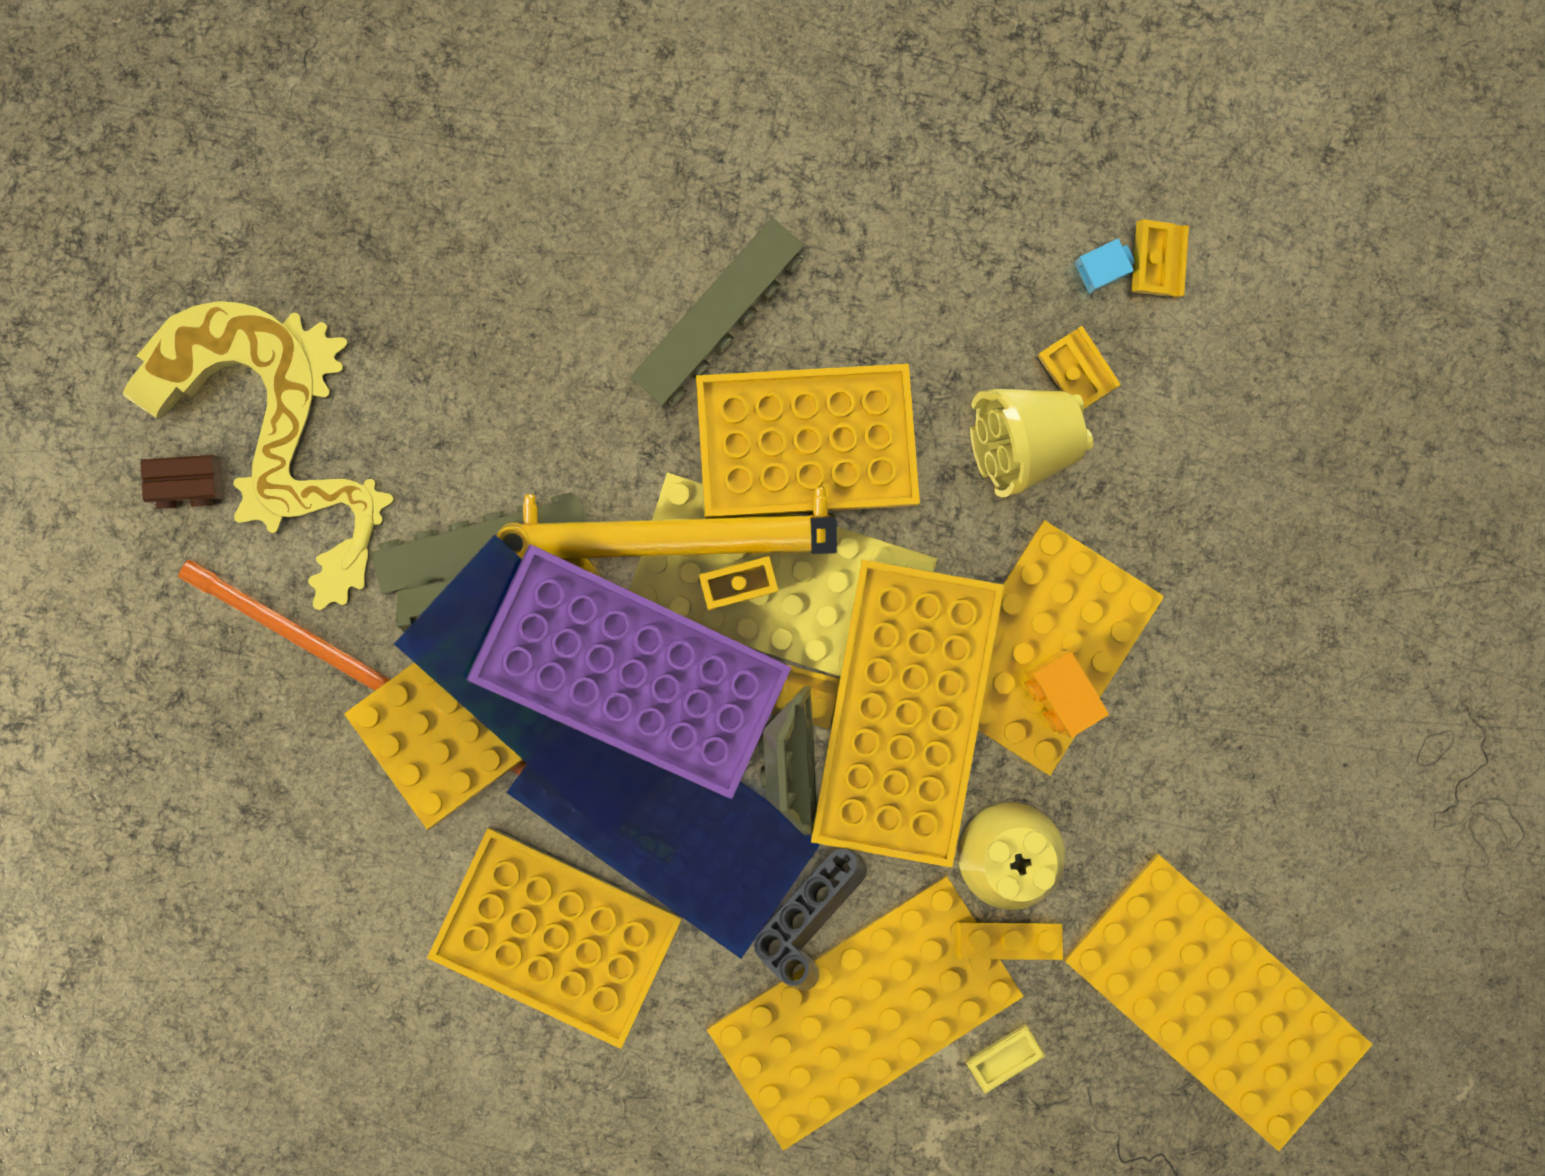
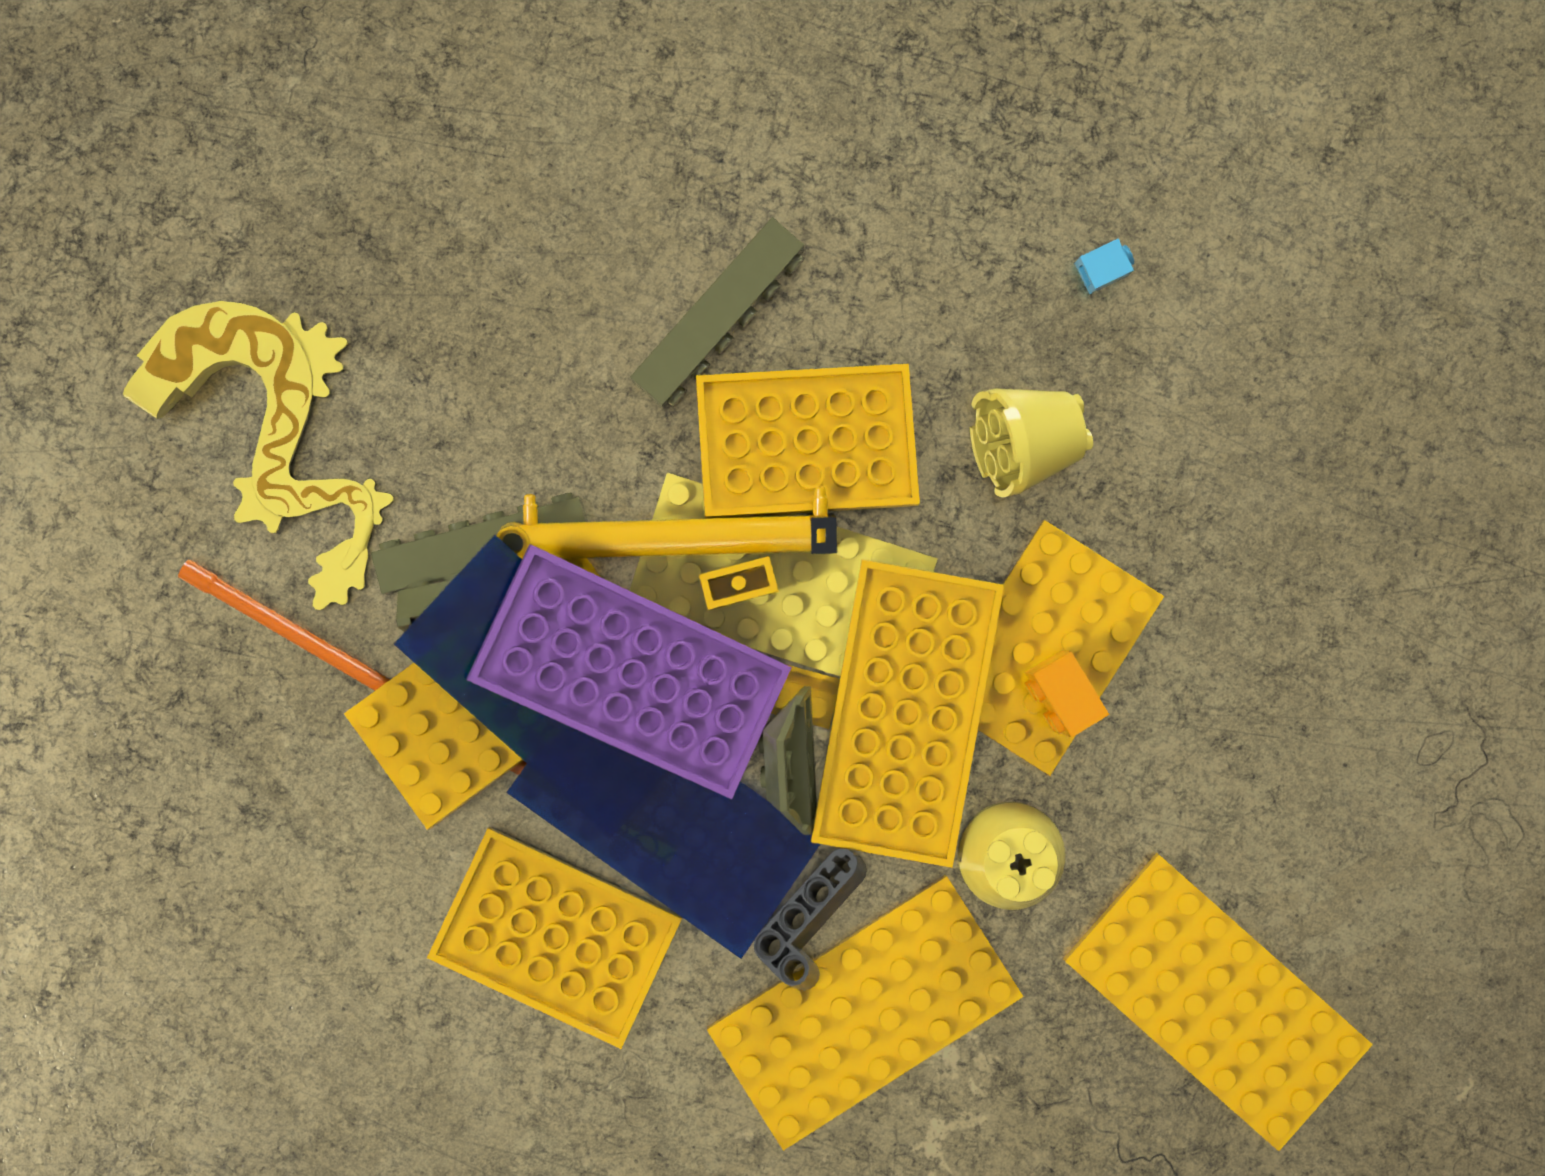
(182, 480): reddish brown brick -> none
(1005, 1058): light yellow tile -> none
(1009, 941): yellow plate -> none
(1079, 367): yellow plate -> none
(1160, 258): yellow plate -> none

